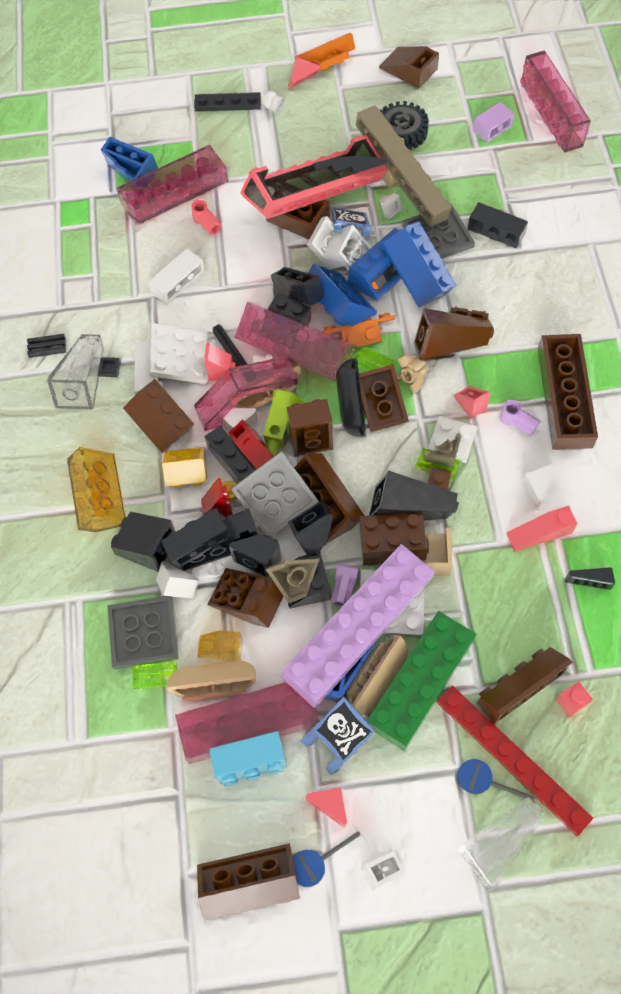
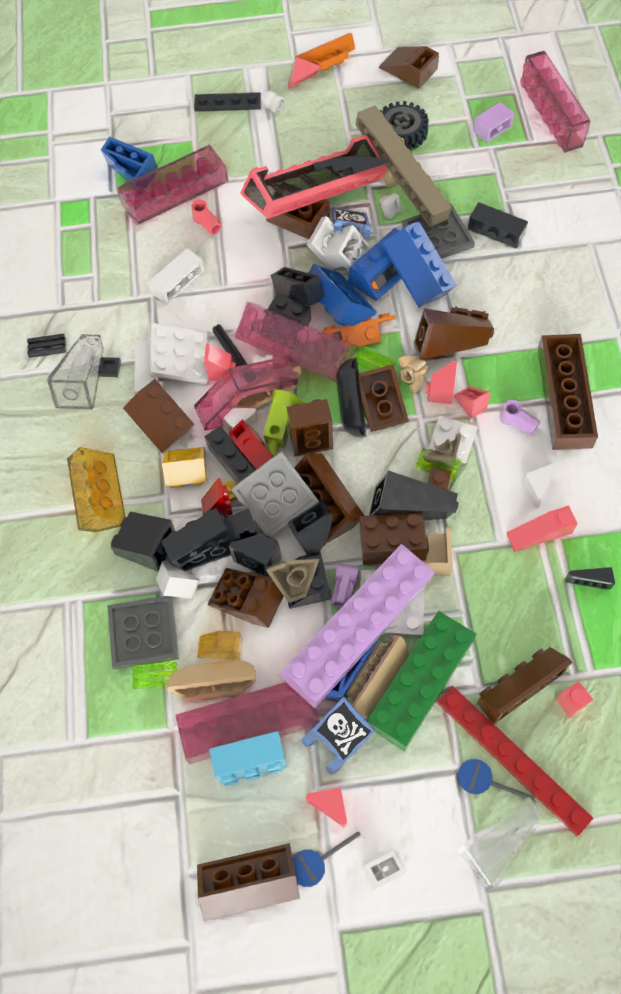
(442, 384): none -> coral slope

